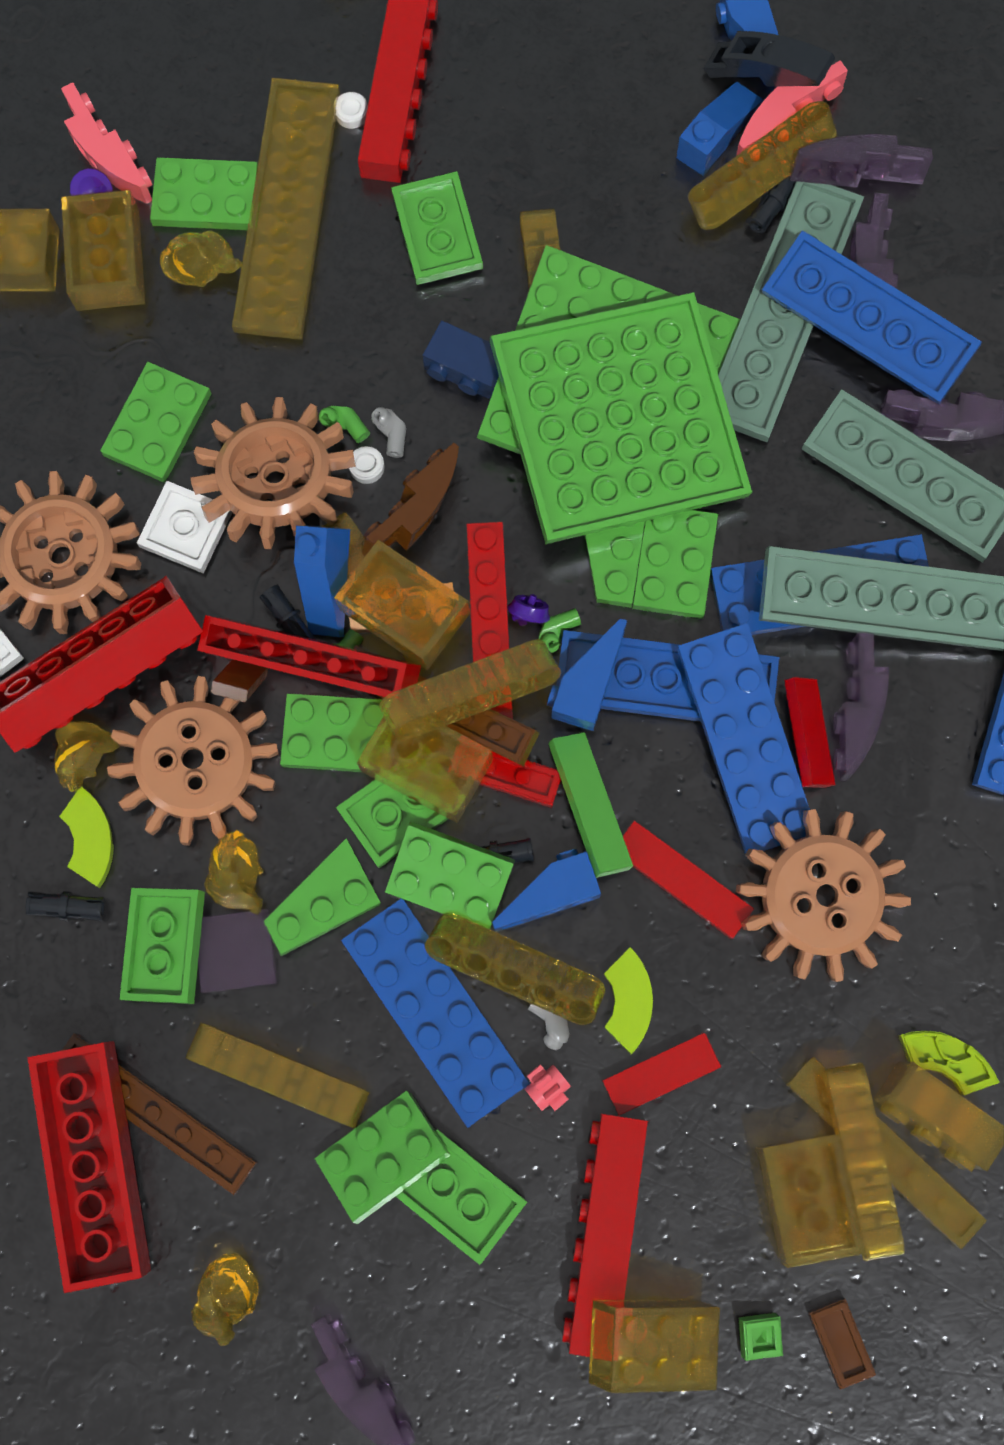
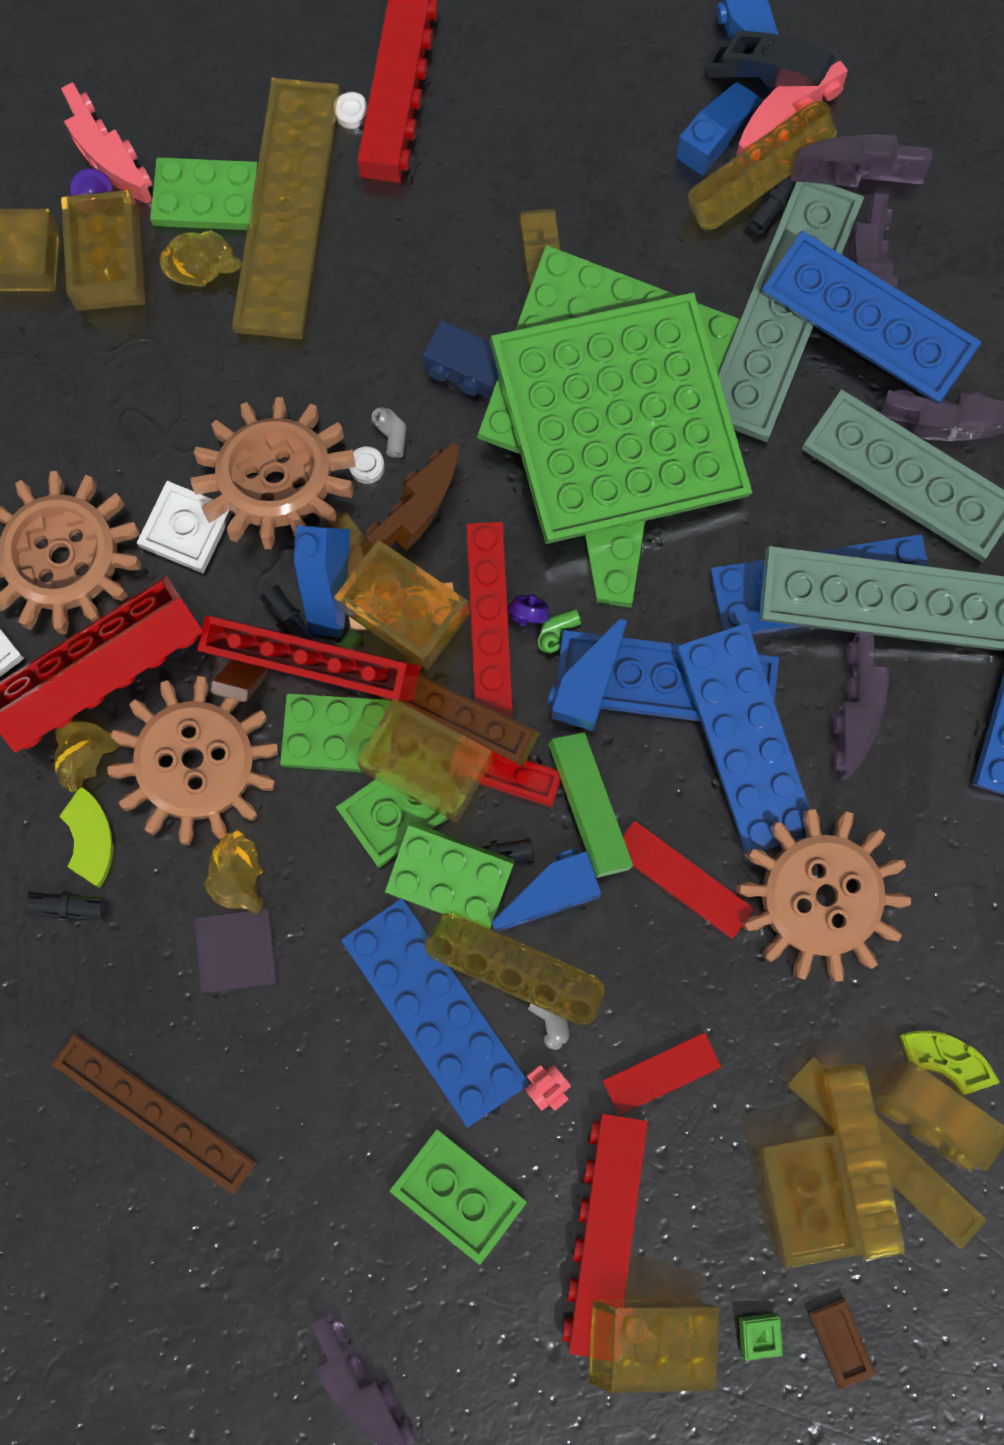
(89, 1167): red brick -> none
(156, 422): bright green plate -> none
(162, 945): bright green plate -> none
(224, 1297): clear yellow hair -> none
(277, 1075): clear yellow beam -> none
(323, 901): bright green wing -> none
(347, 419): bright green arm -> none
(382, 1157): bright green plate -> none
(437, 228): bright green plate -> none
(469, 690): clear yellow beam -> none
(632, 1000): lime tile -> none
(676, 564): bright green plate -> none
(809, 732): red tile -> none

